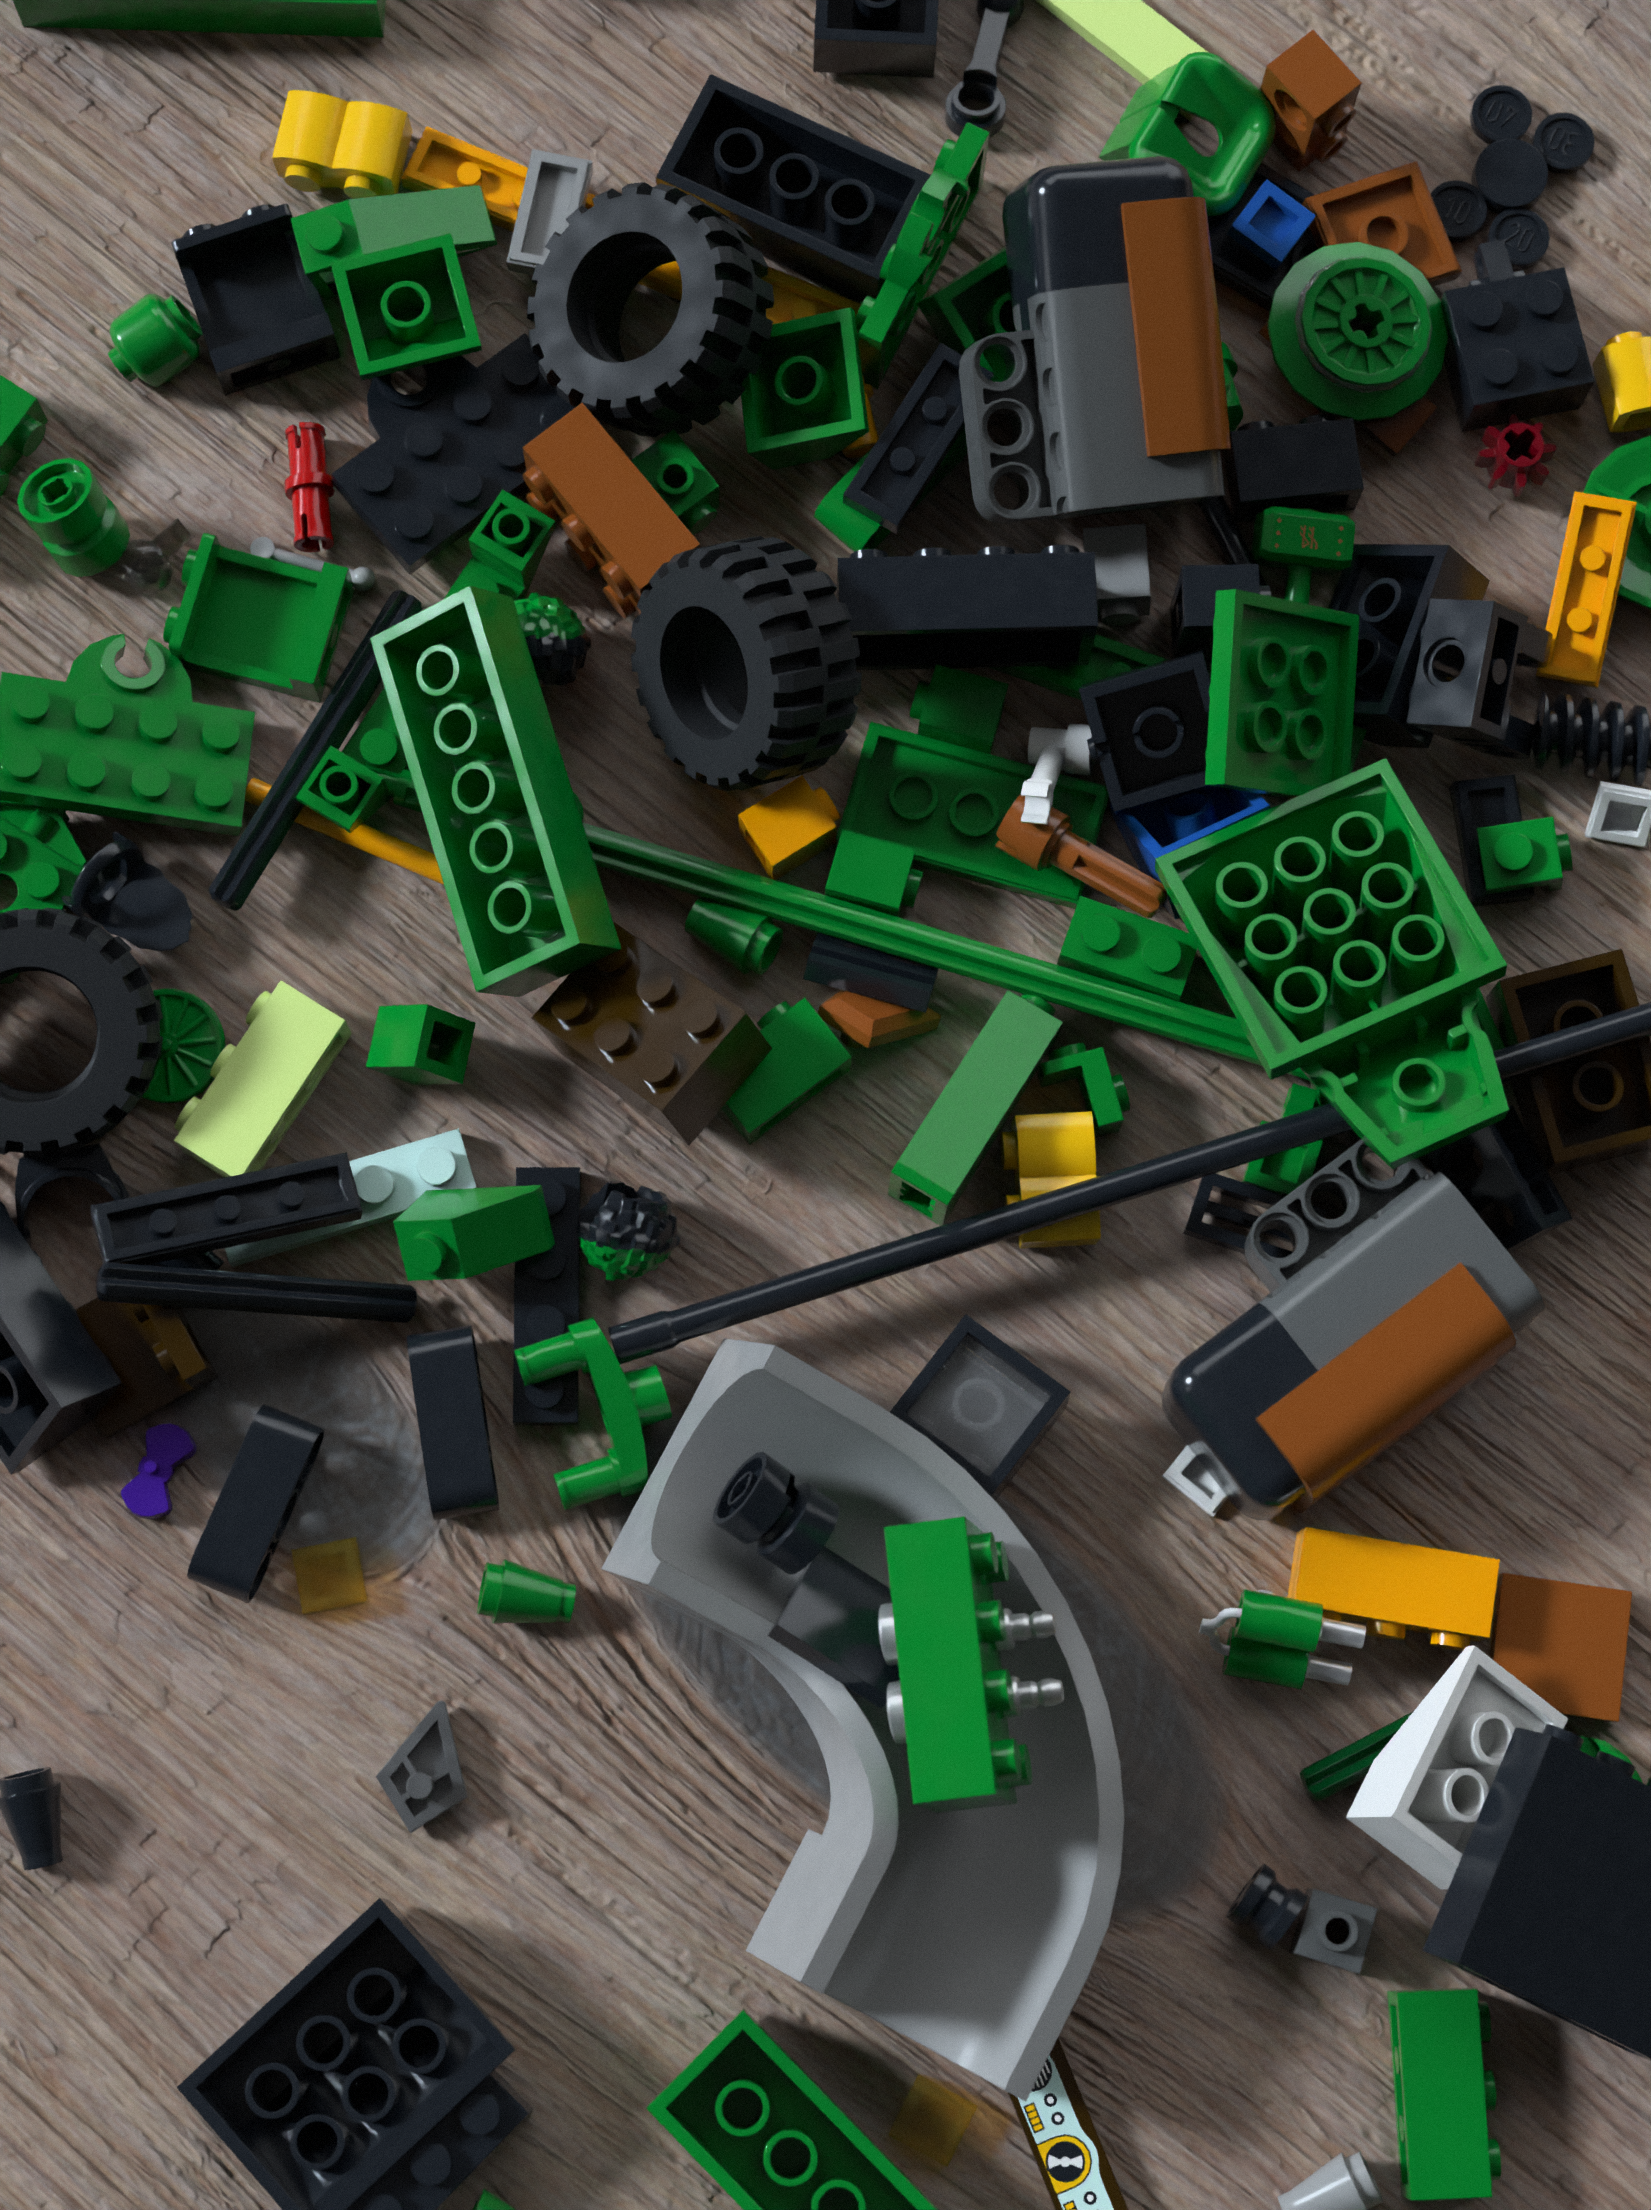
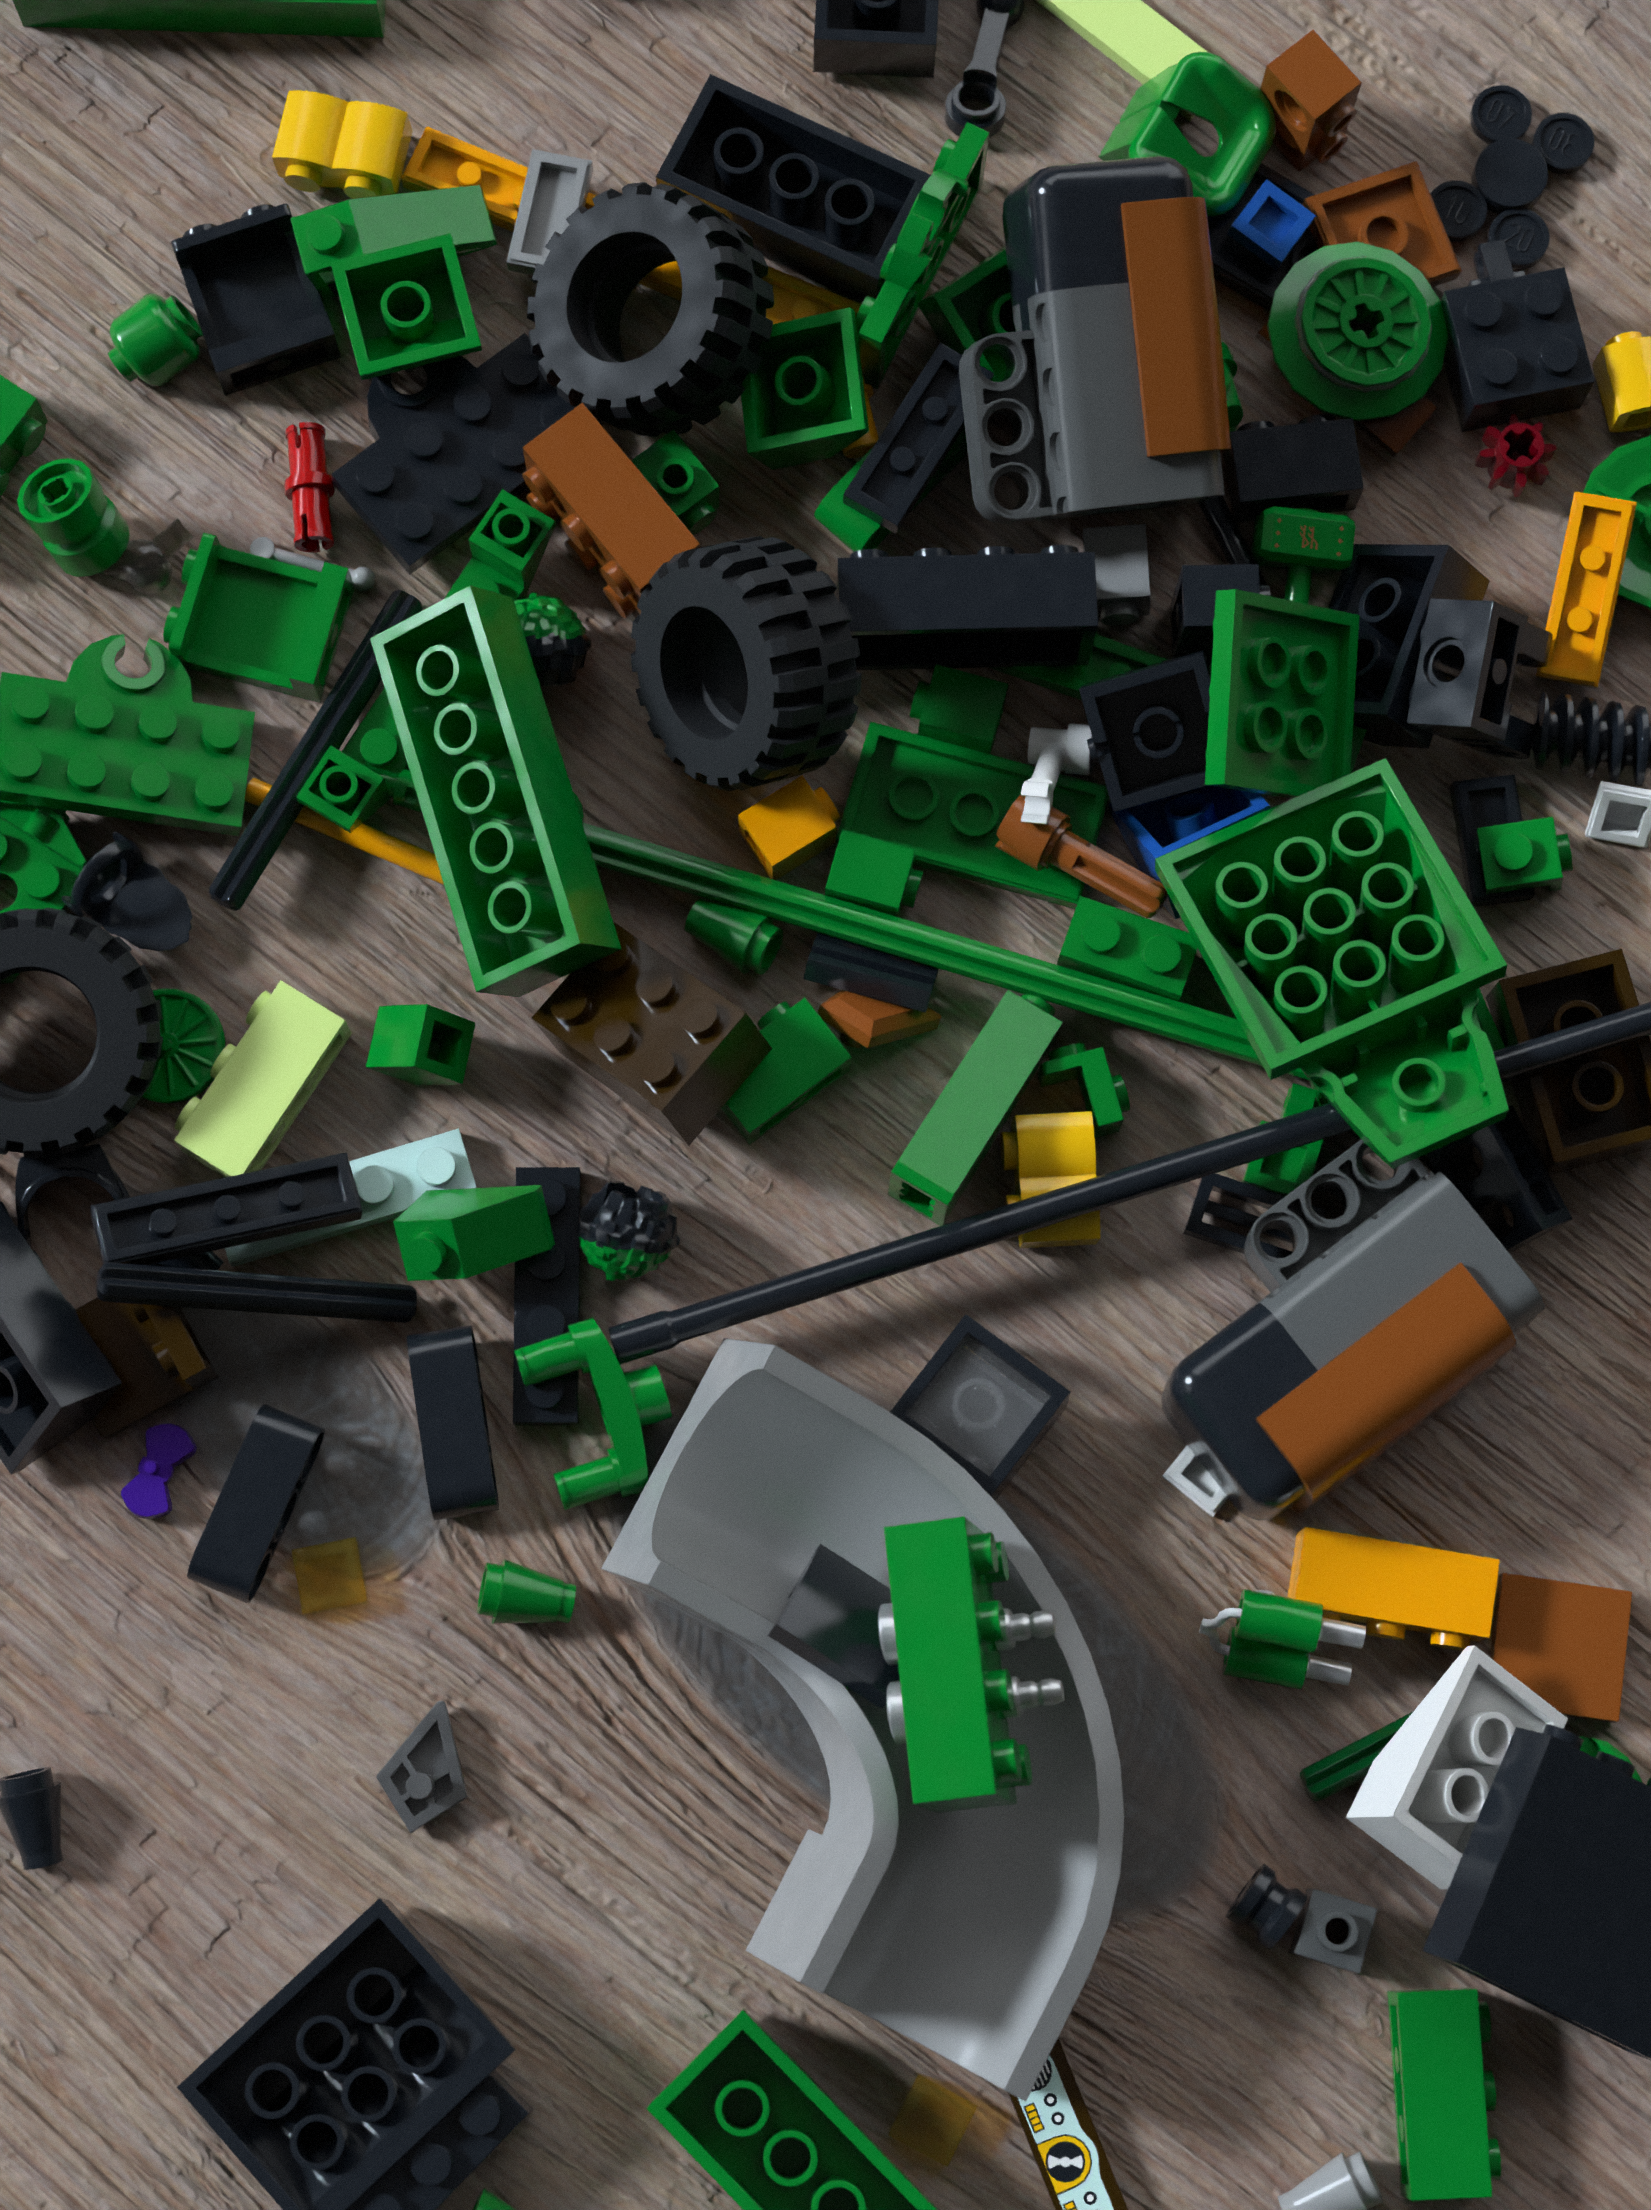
(783, 1518): black wheel -> none

